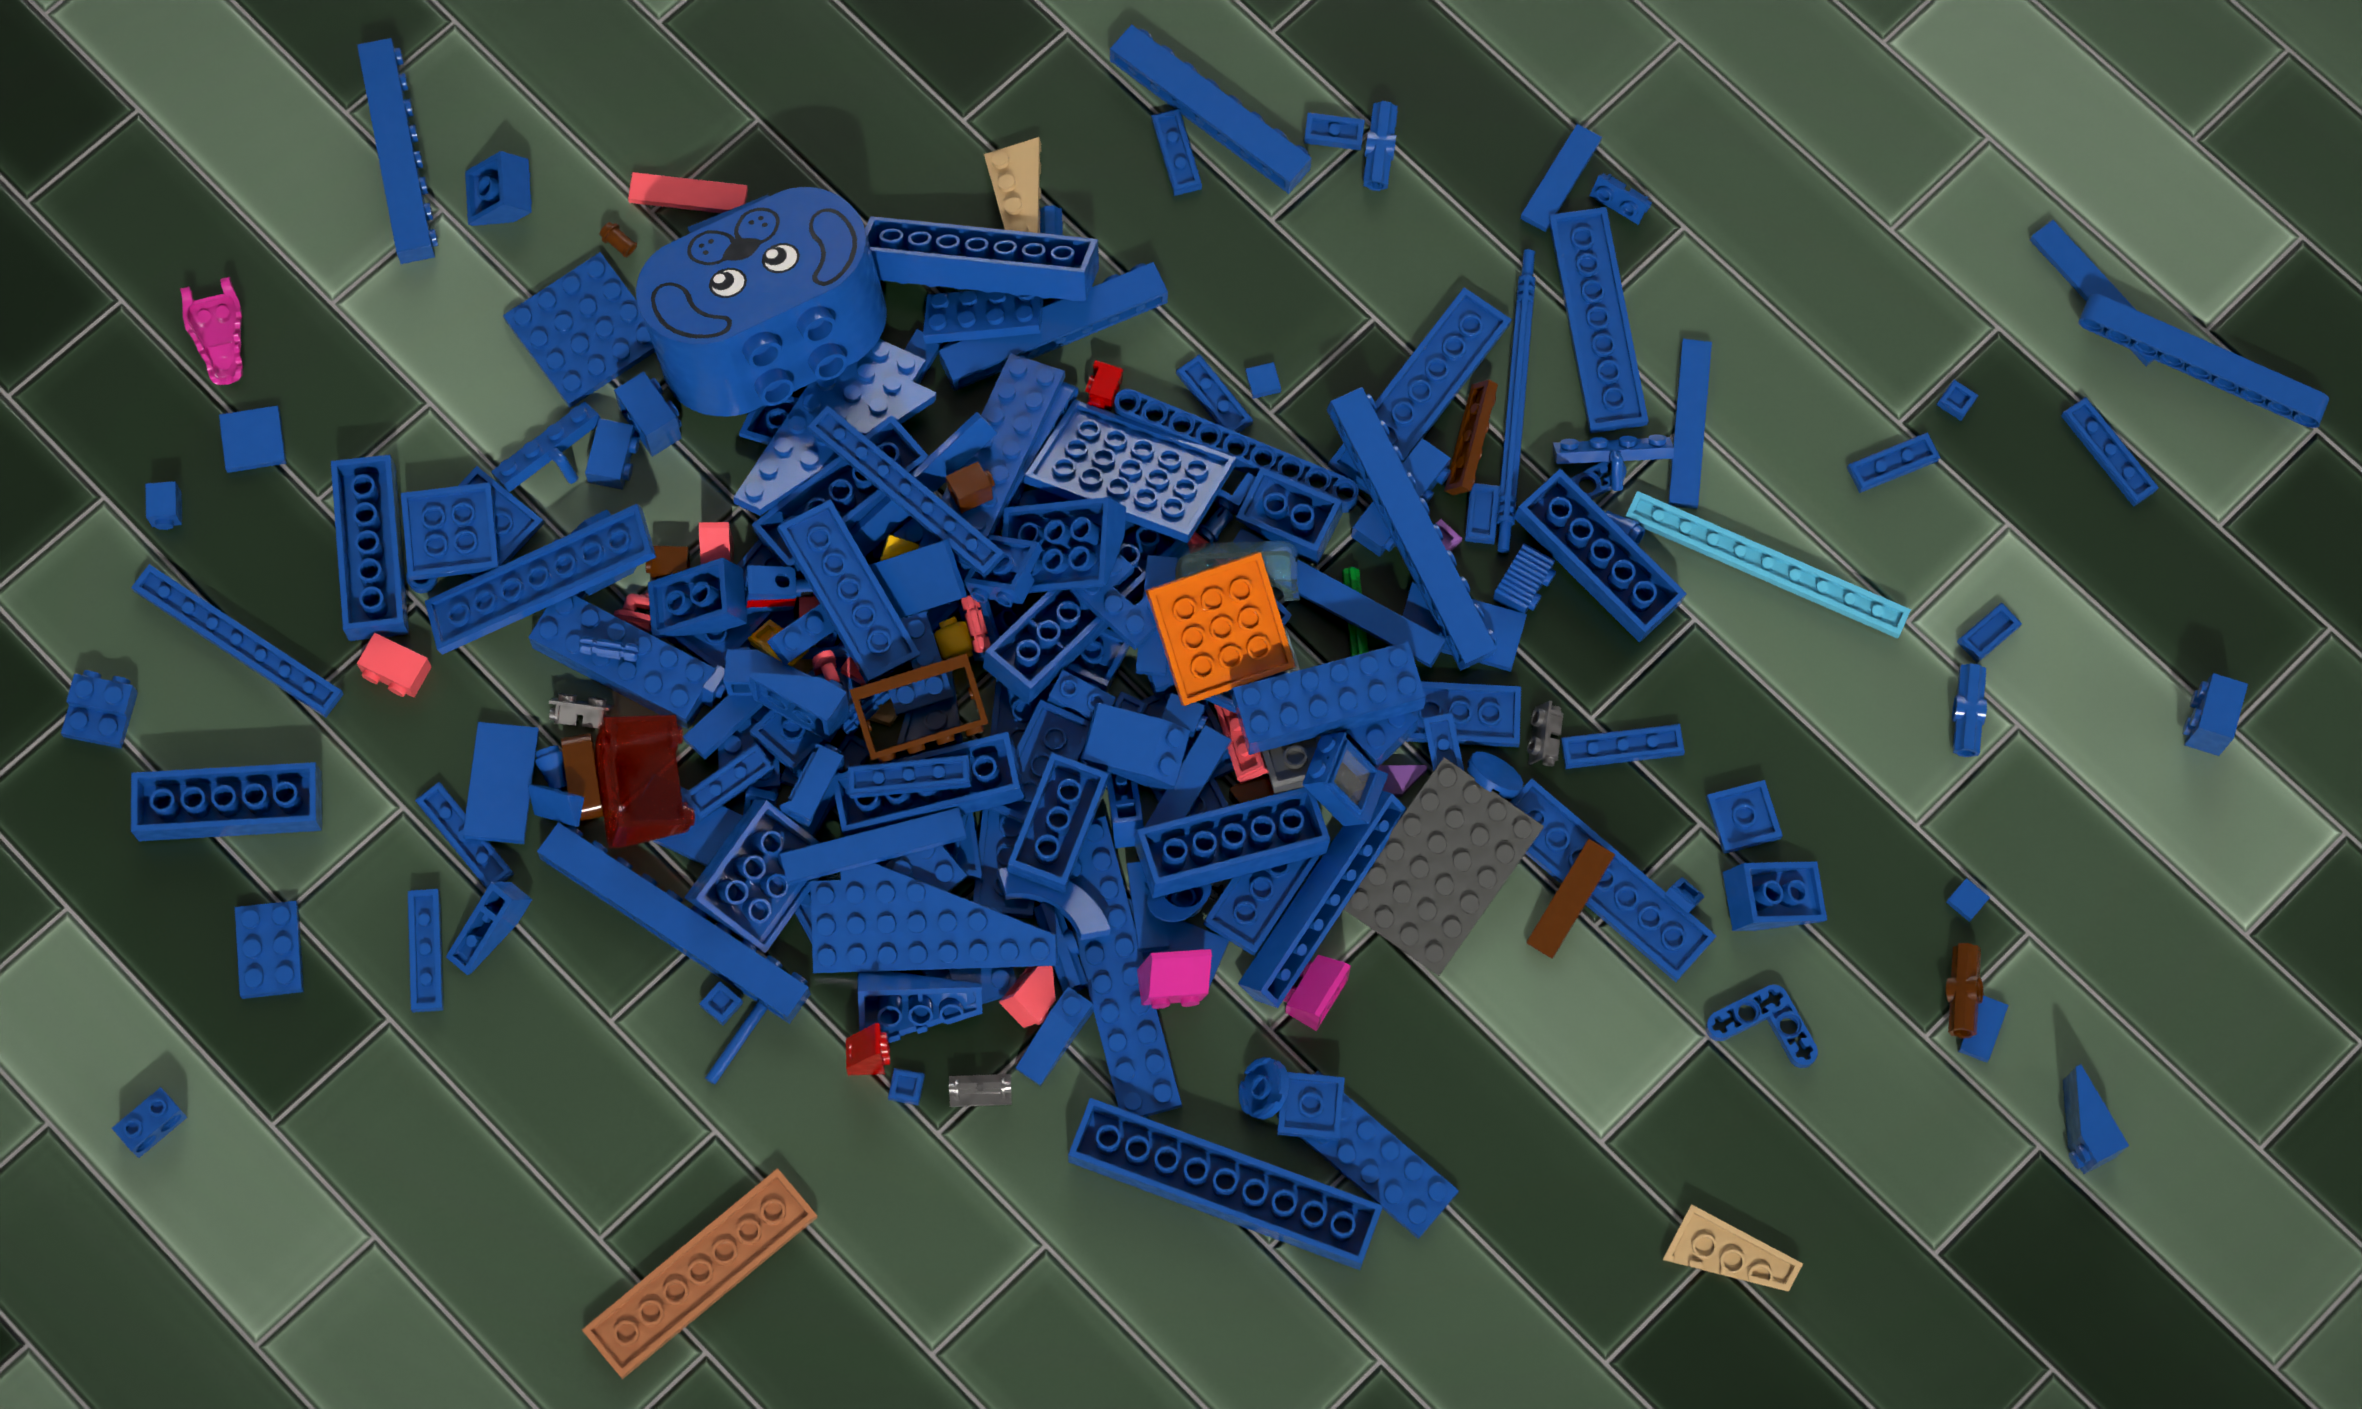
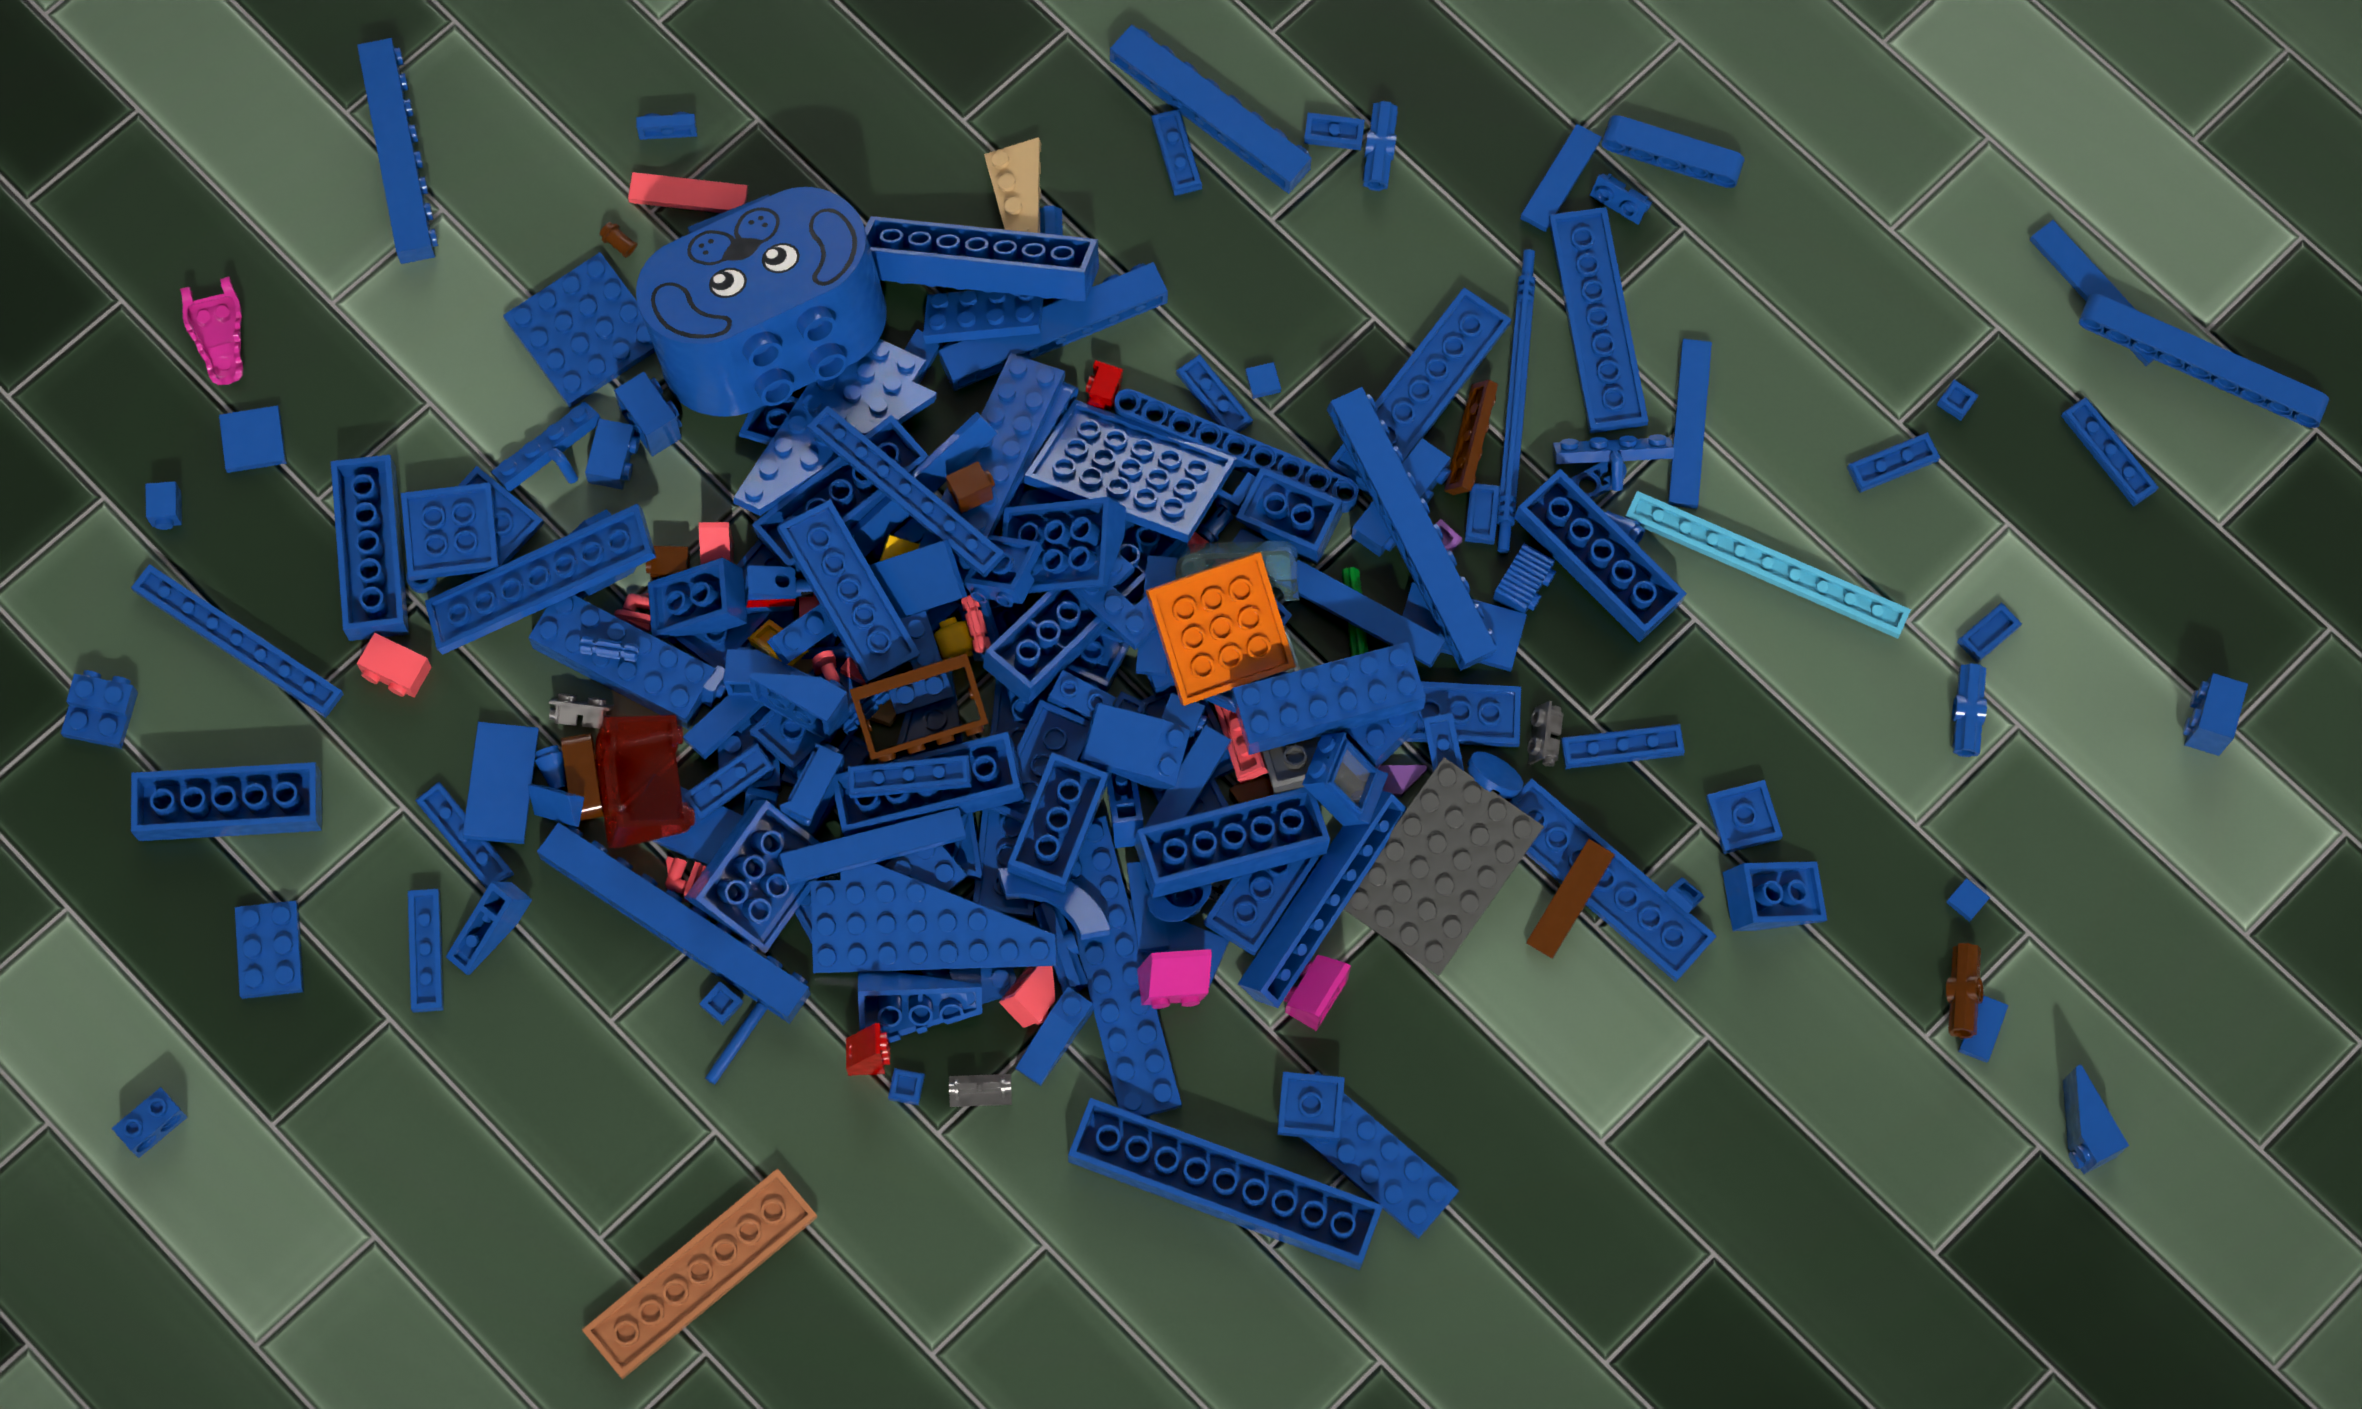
(498, 190): blue slope -> none
(666, 126): none -> blue plate
(675, 871): none -> coral piece
(1264, 1088): blue tile -> none
(1673, 151): none -> blue beam
(1727, 1251): tan wing -> none
(1774, 1016): blue beam -> none

